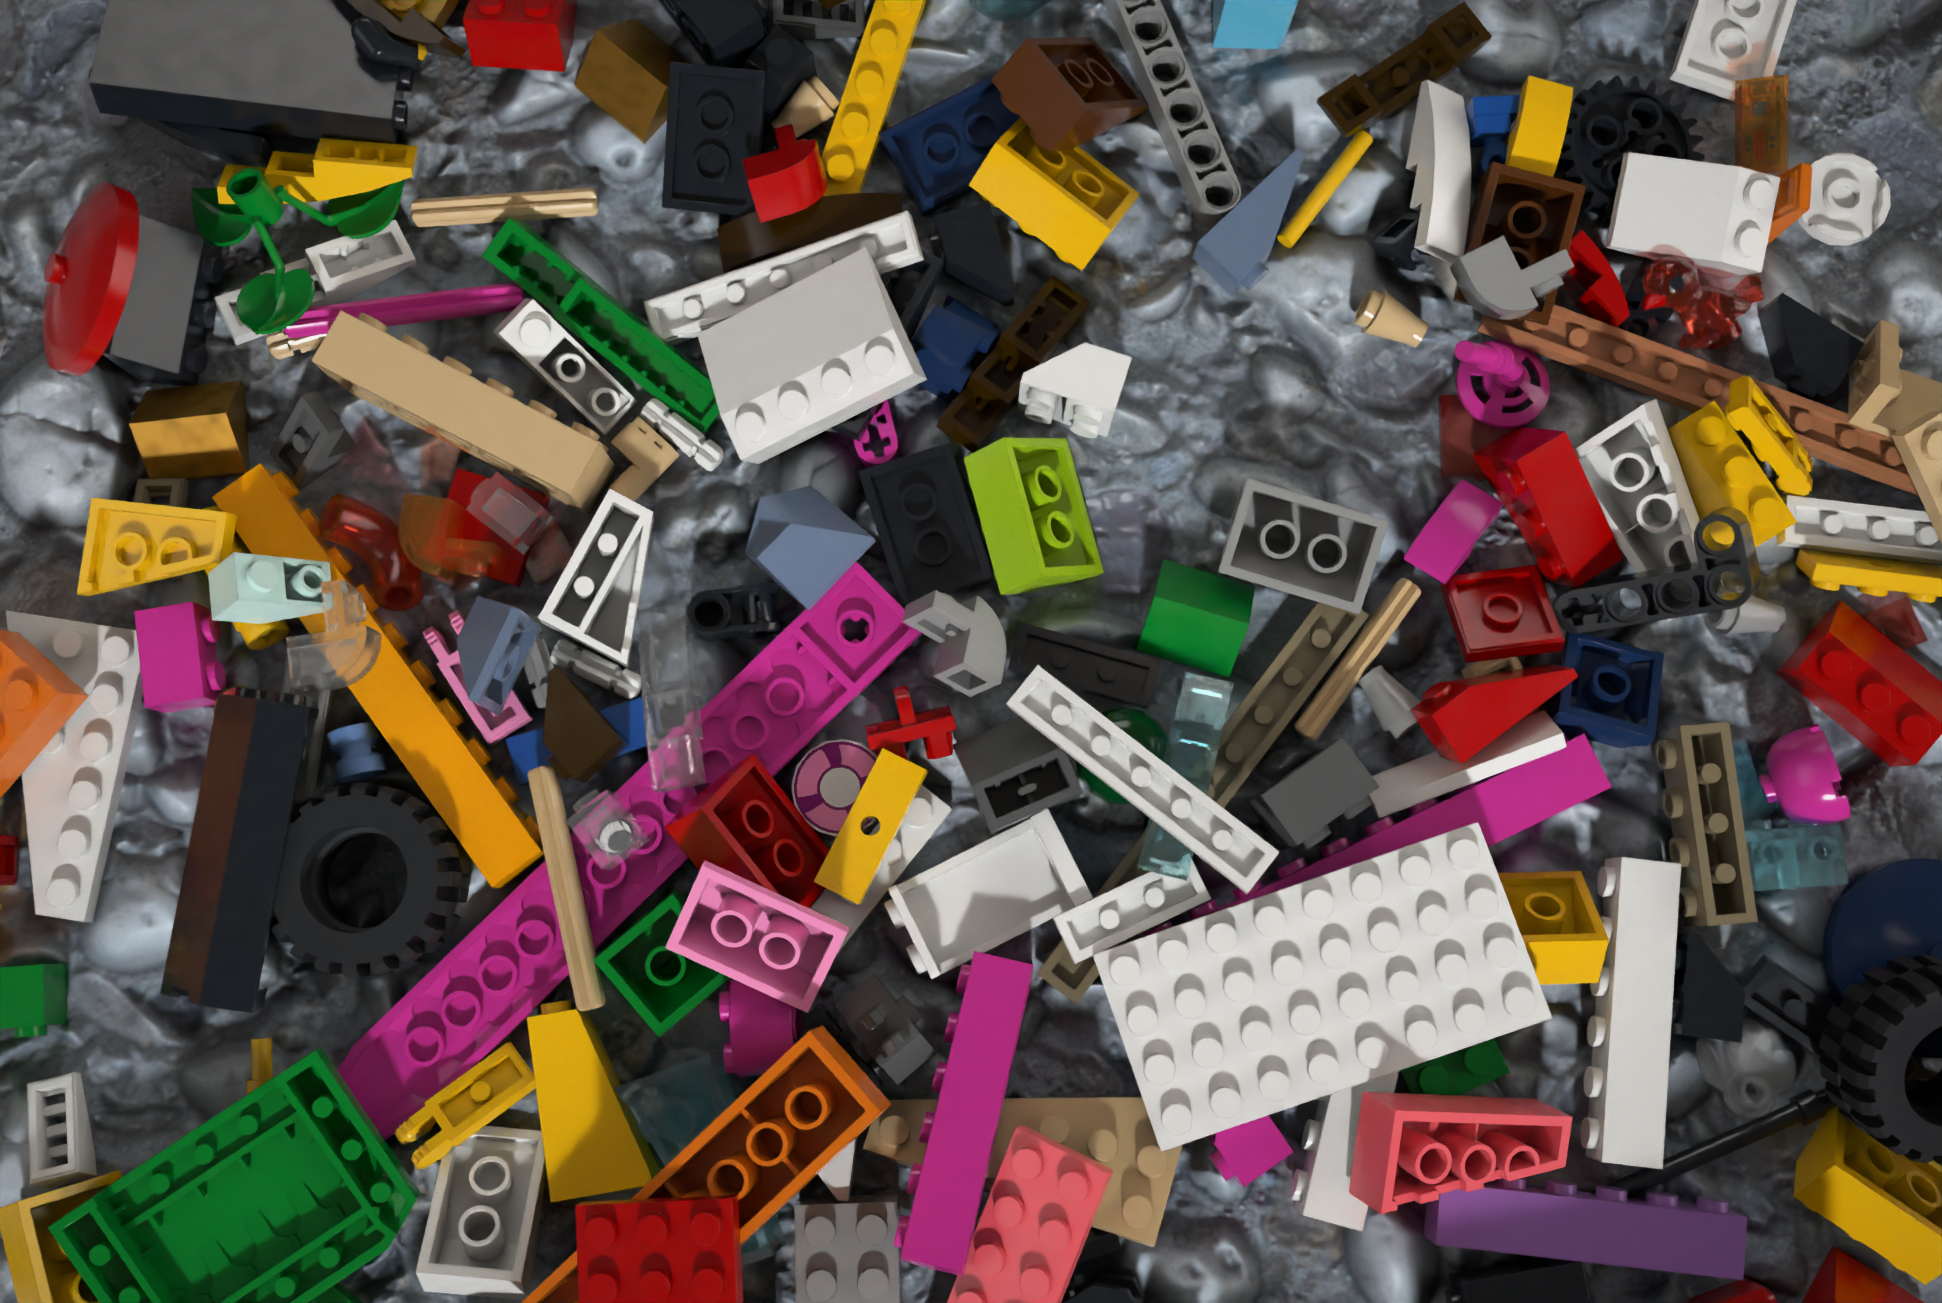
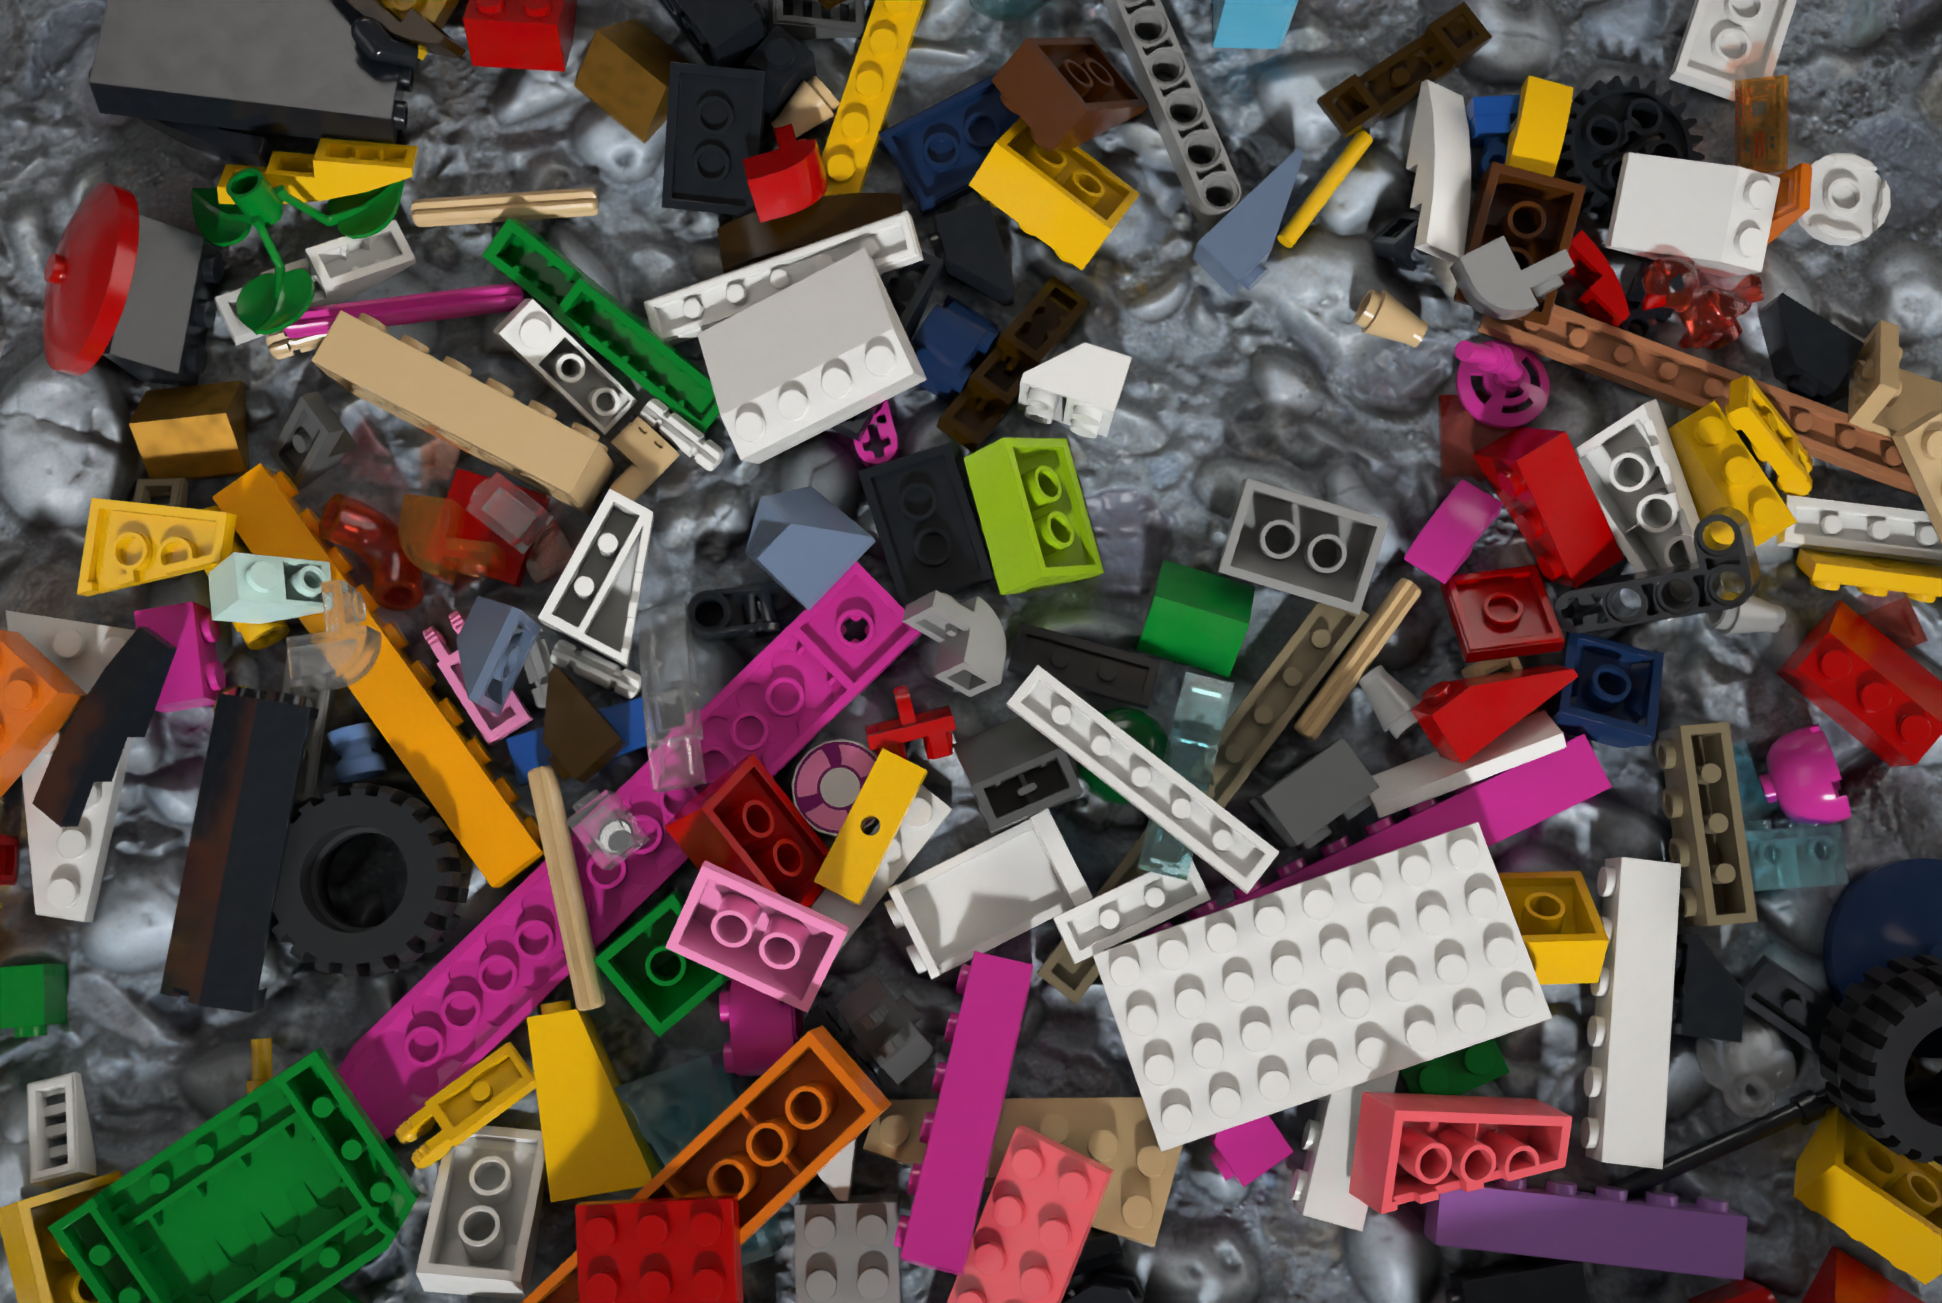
(114, 709): none -> black slope

